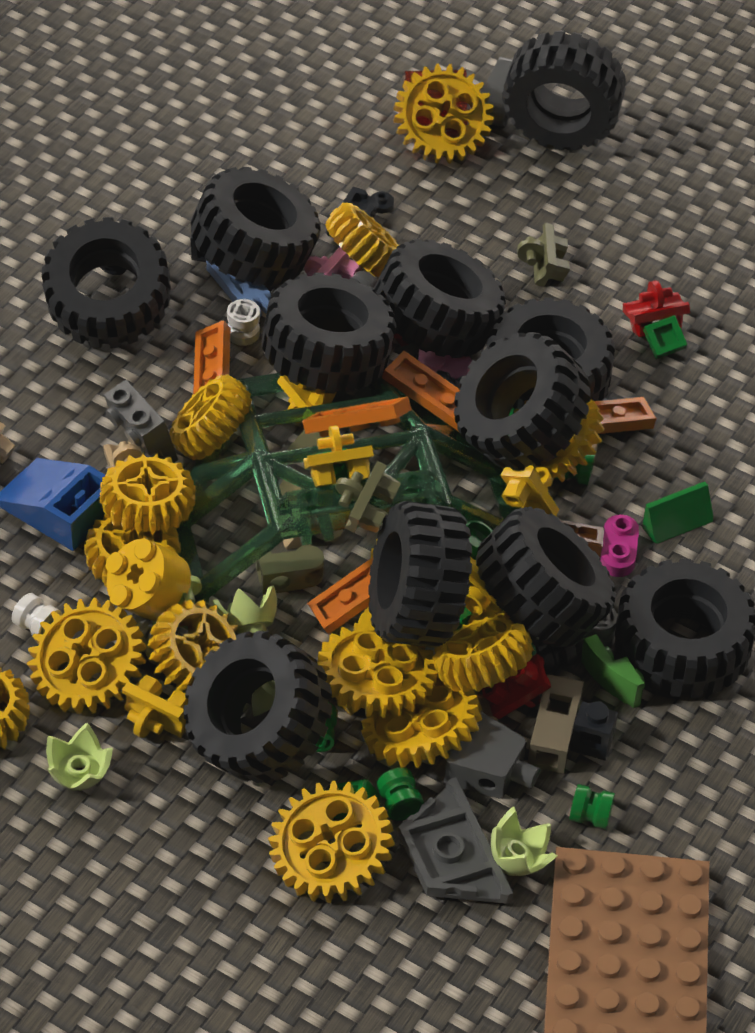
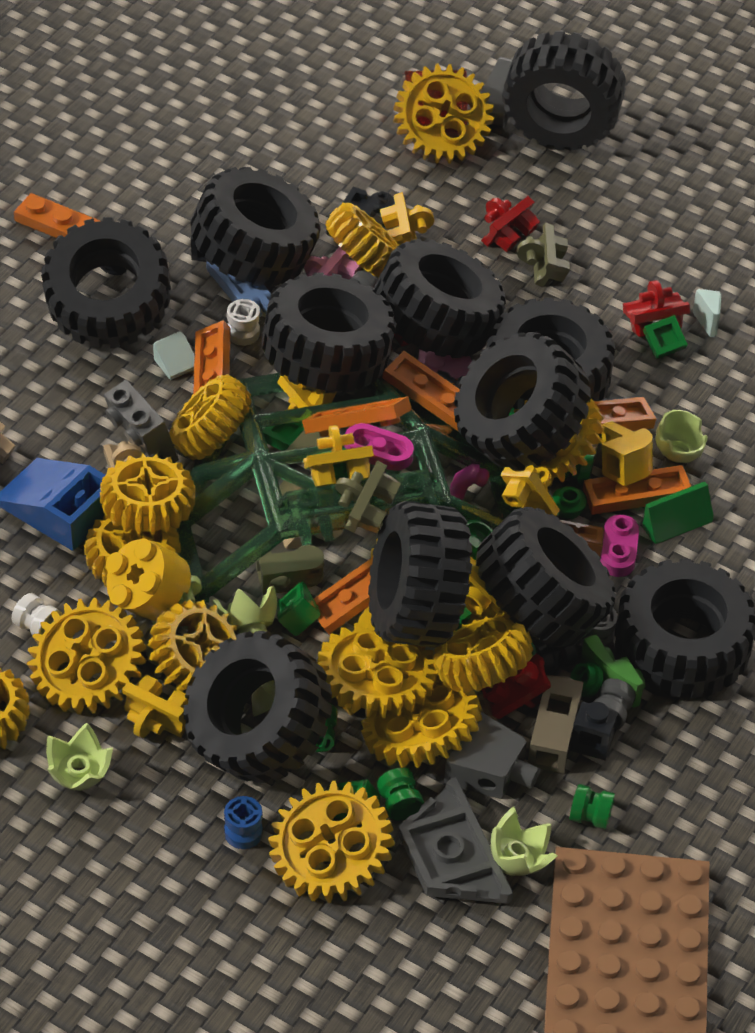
(48, 216): none -> orange plate
(174, 355): none -> light aqua slope
(243, 822): none -> blue wheel
(283, 435): none -> green plate
(297, 609): none -> green slope
(388, 447): none -> dark pink plate
(408, 220): none -> yellow hips
(467, 477): none -> dark pink arm
(505, 219): none -> red hips
(570, 502): none -> green plate
(591, 675): none -> green plate
(608, 496): none -> orange plate
(617, 697): none -> dark grey wheel
(626, 454): none -> yellow brick
(680, 436): none -> yellowish green hair
(707, 310): none -> light aqua slope

